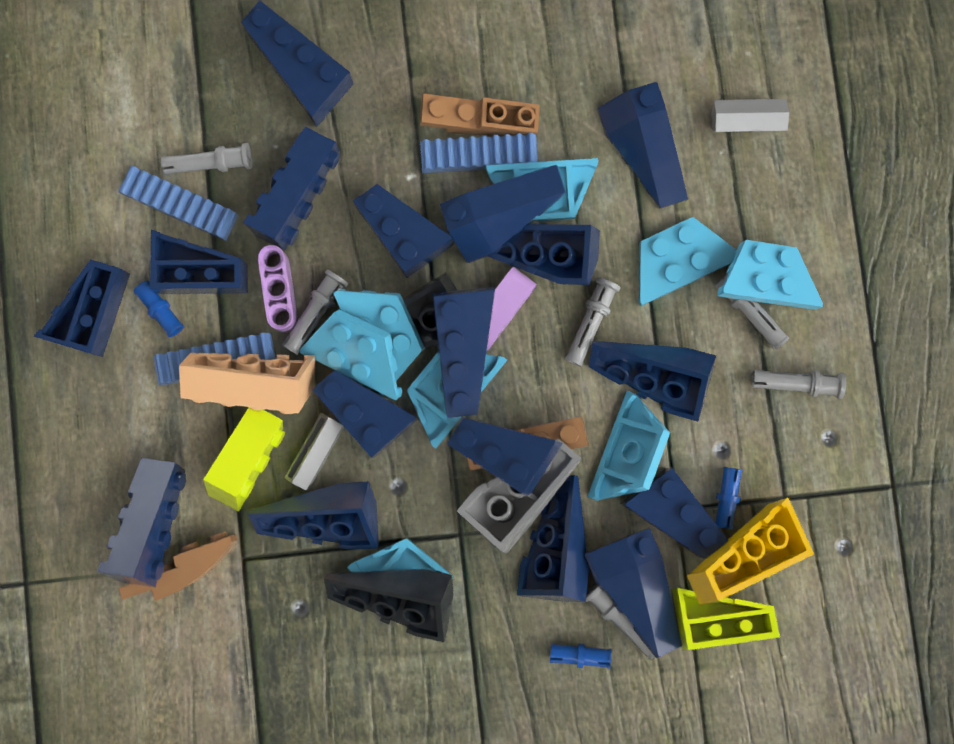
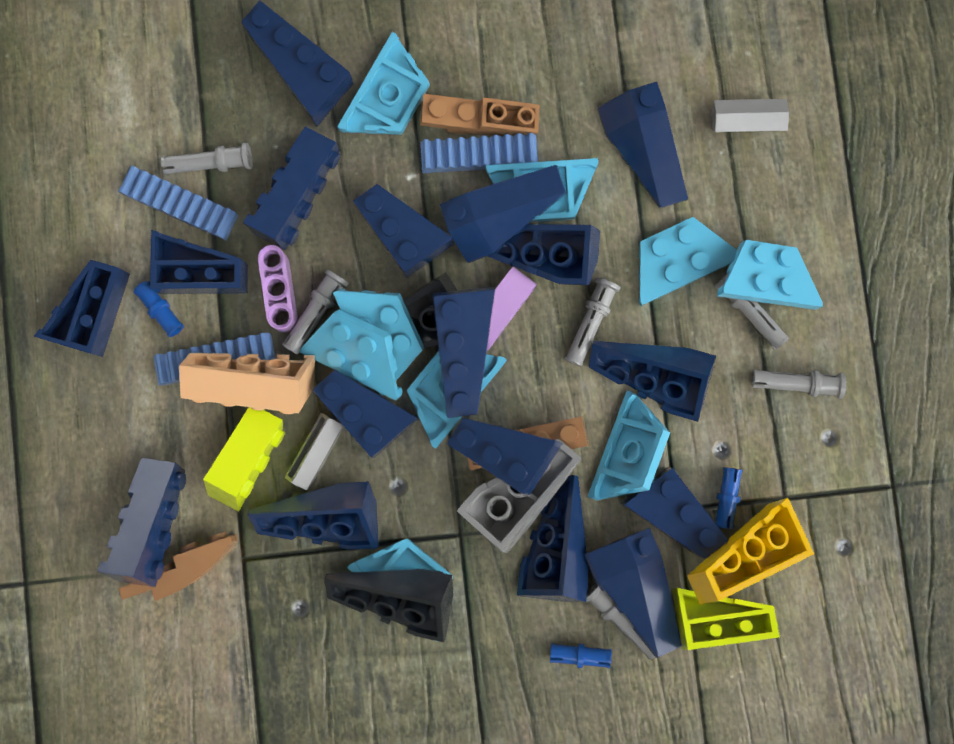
(387, 93): none -> medium azure wing

